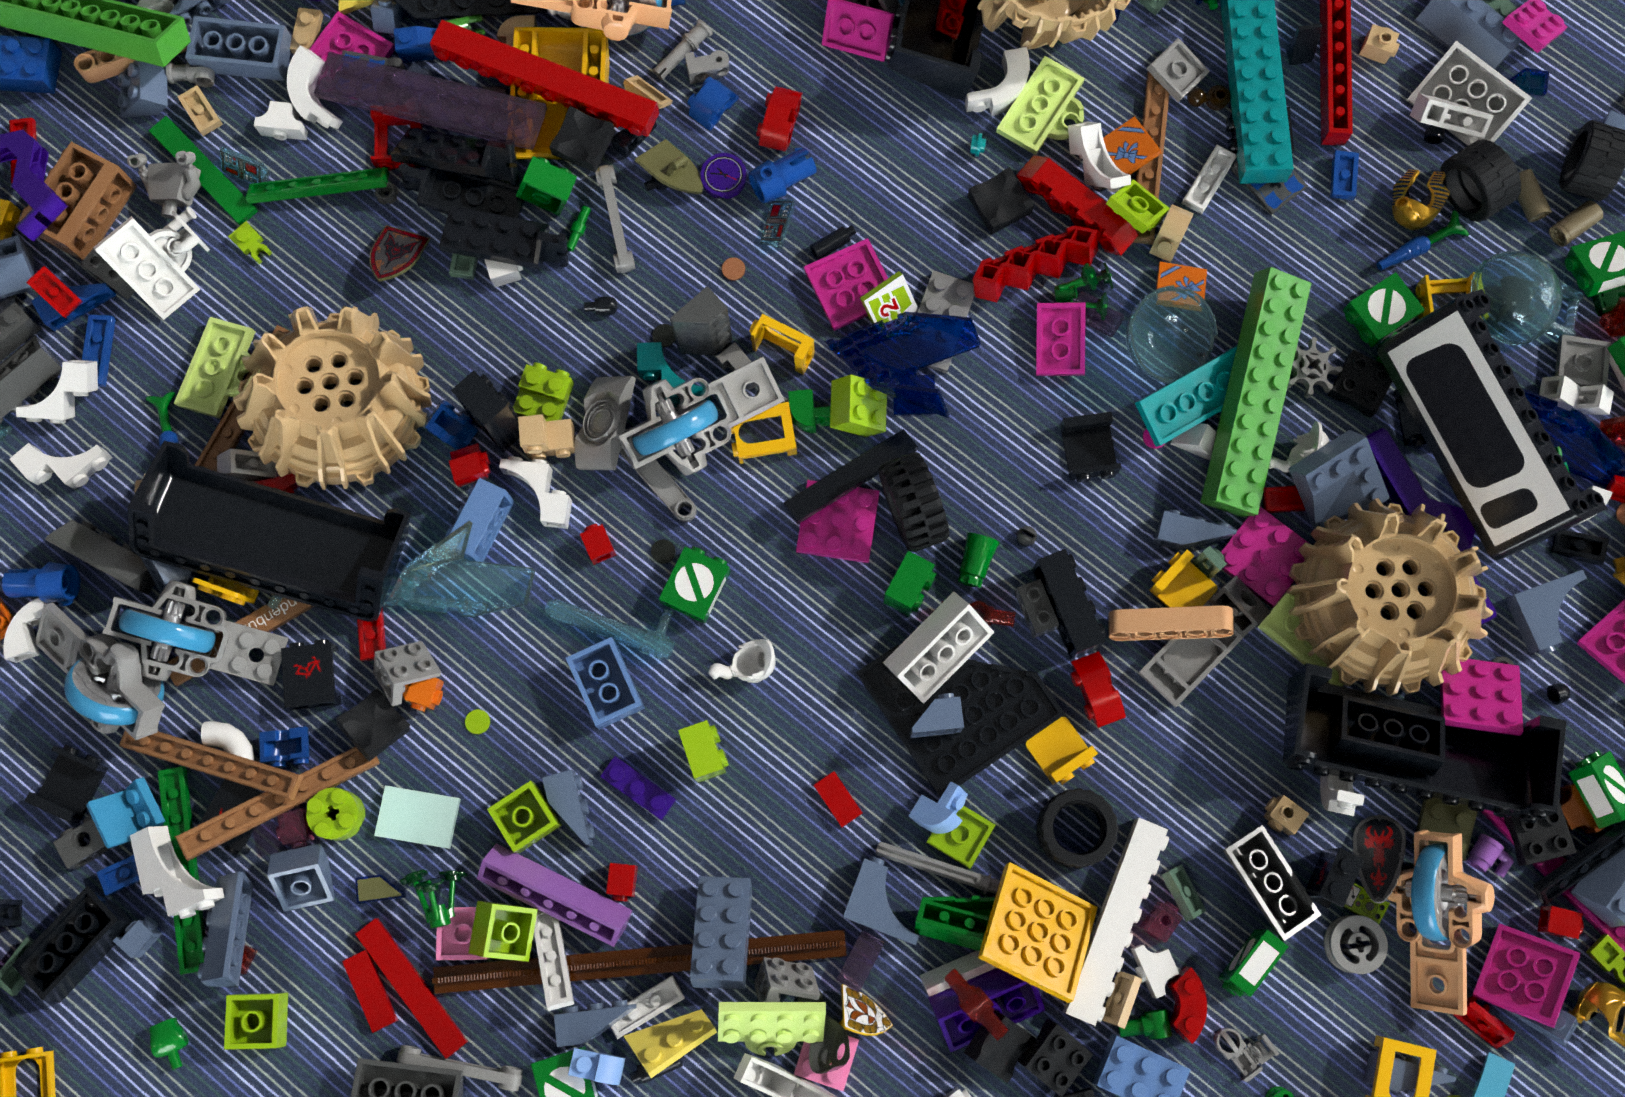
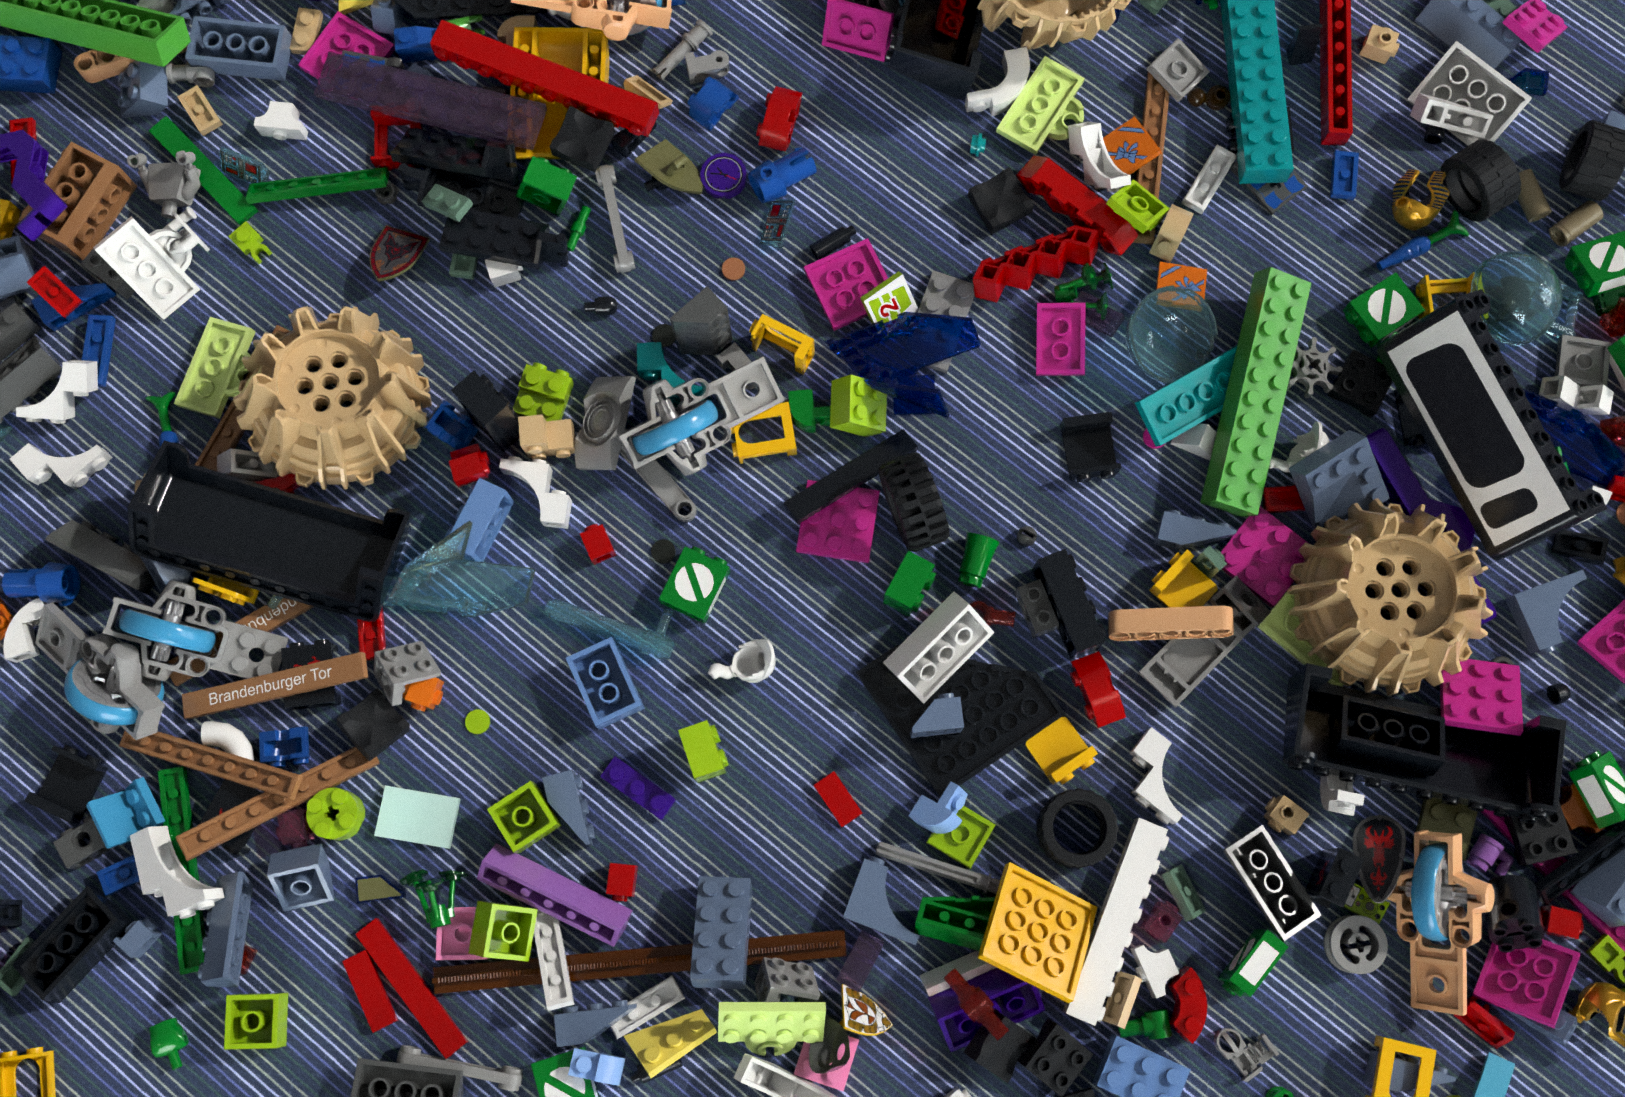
(275, 685): none -> medium nougat tile
(301, 83): white arch -> none
(447, 202): none -> sand green plate
(1150, 790): none -> white arch
(1516, 914): none -> black cylinder

